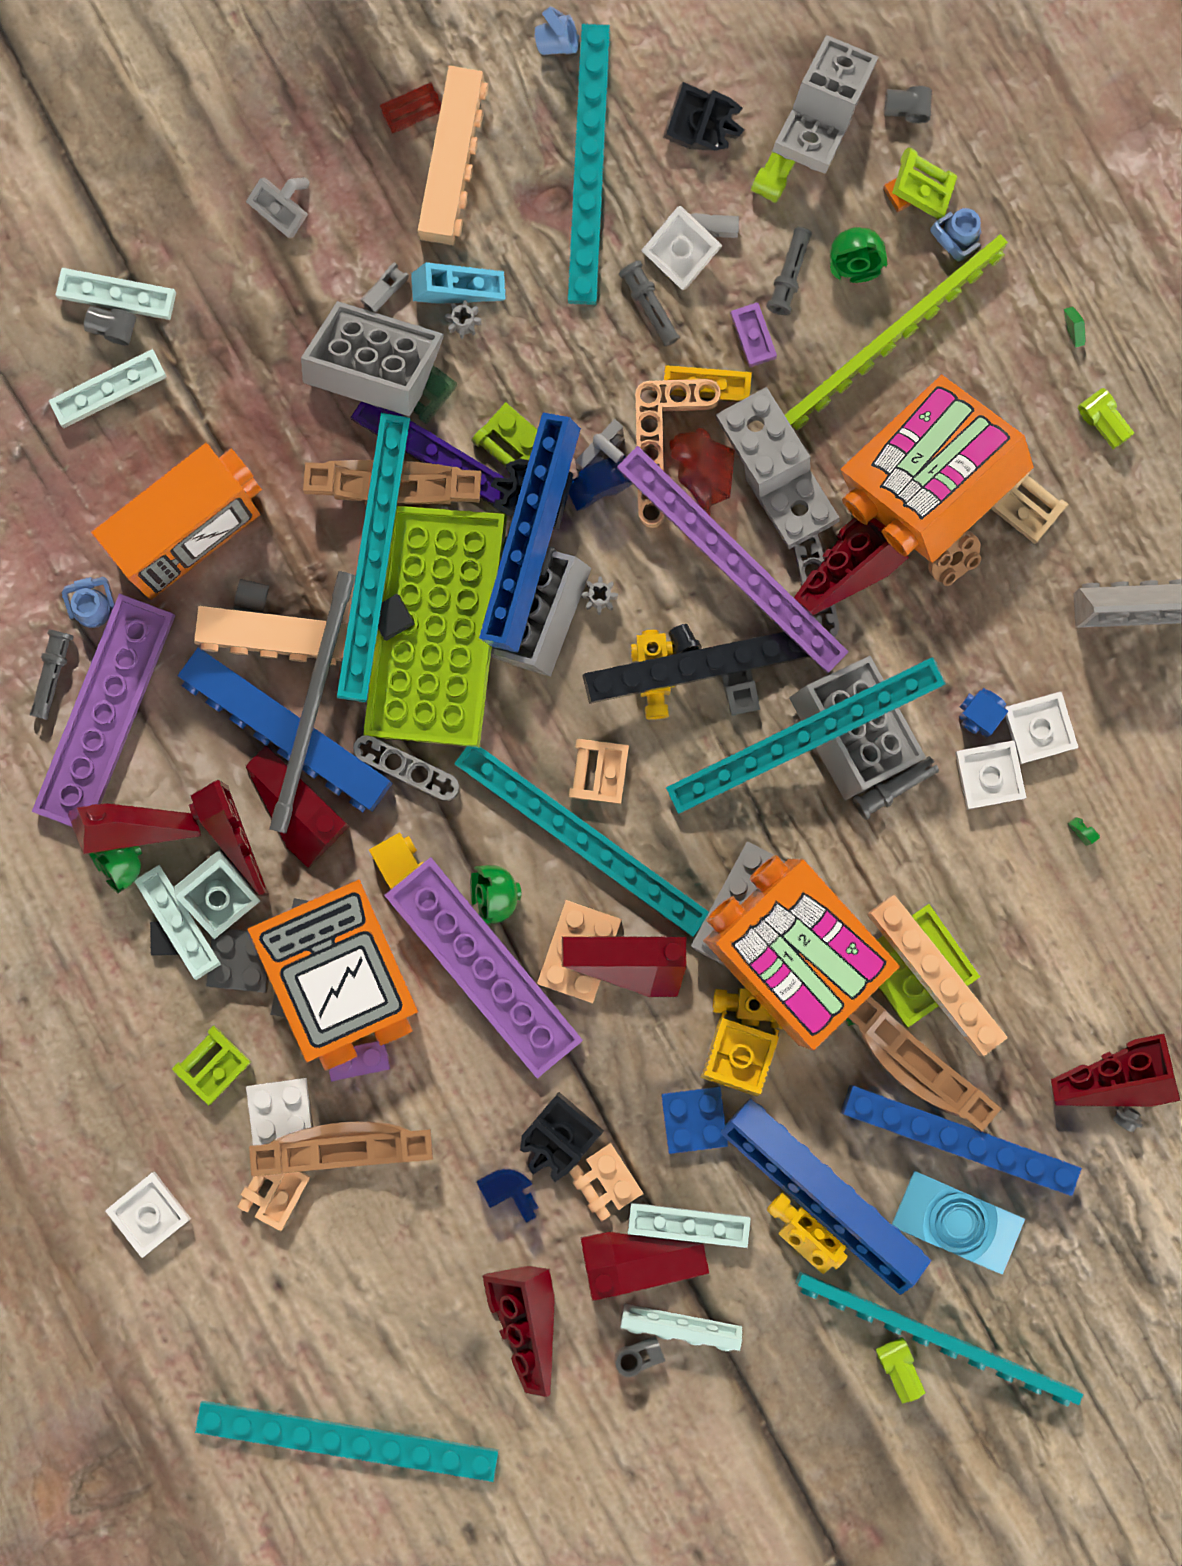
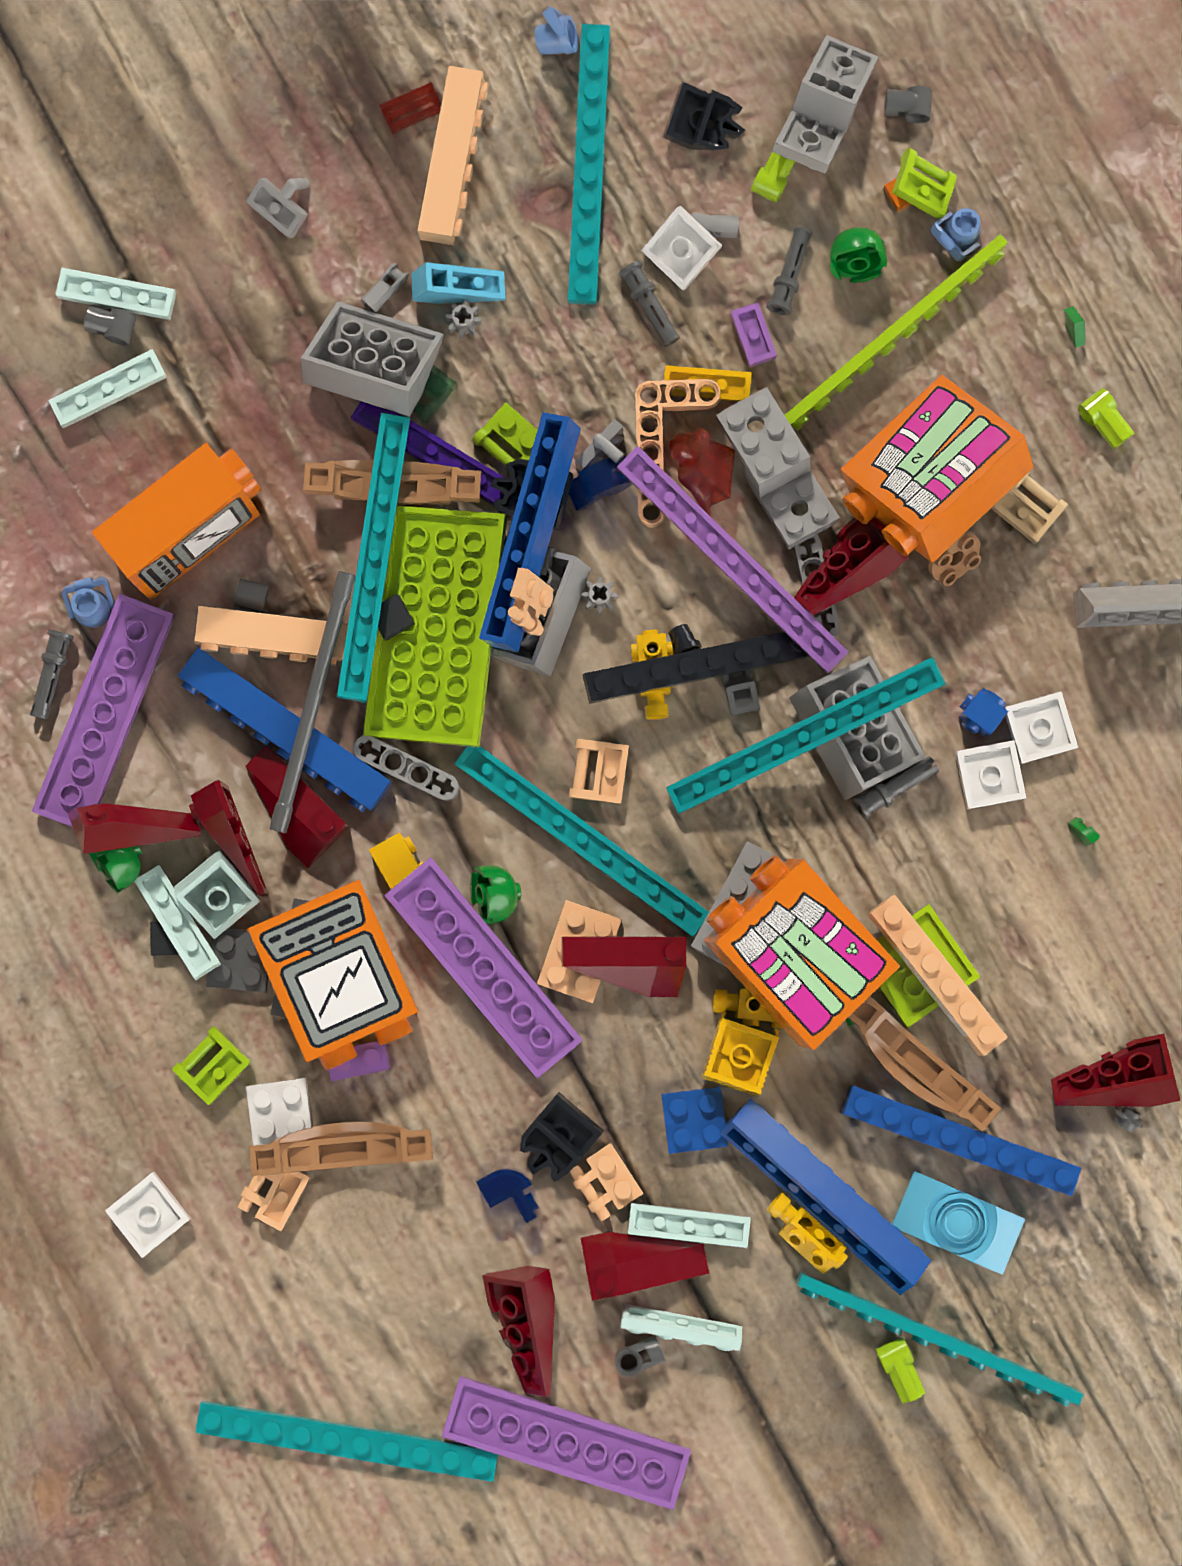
(531, 601): none -> light nougat plate
(566, 1442): none -> medium lavender plate

